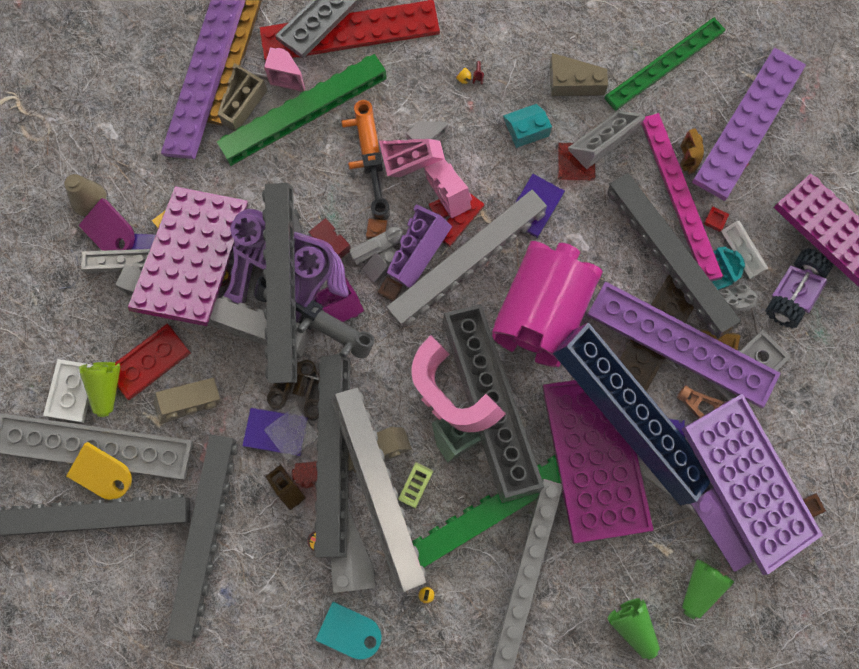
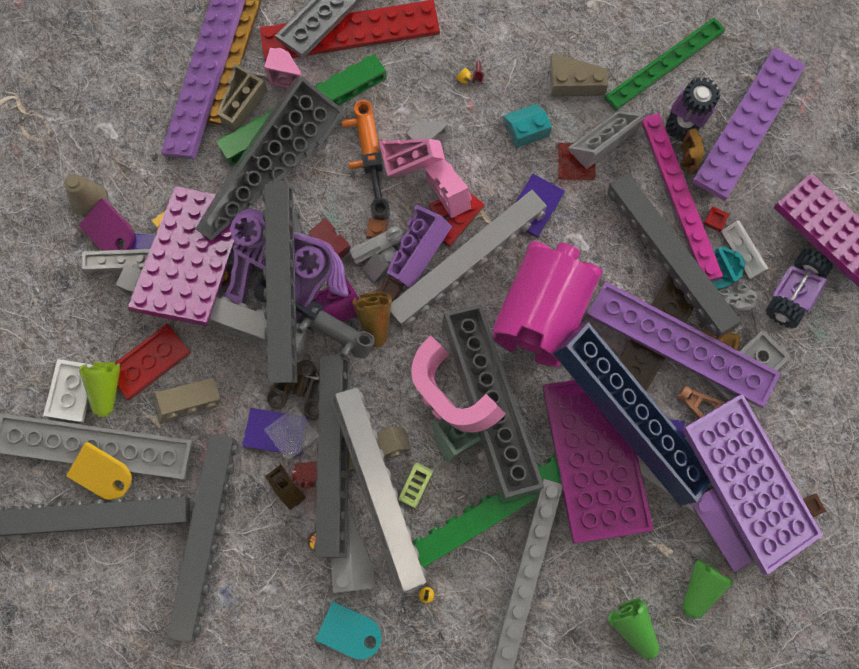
(286, 137): none -> dark grey wedge
(374, 315): none -> pearl gold cone
(692, 107): none -> plate

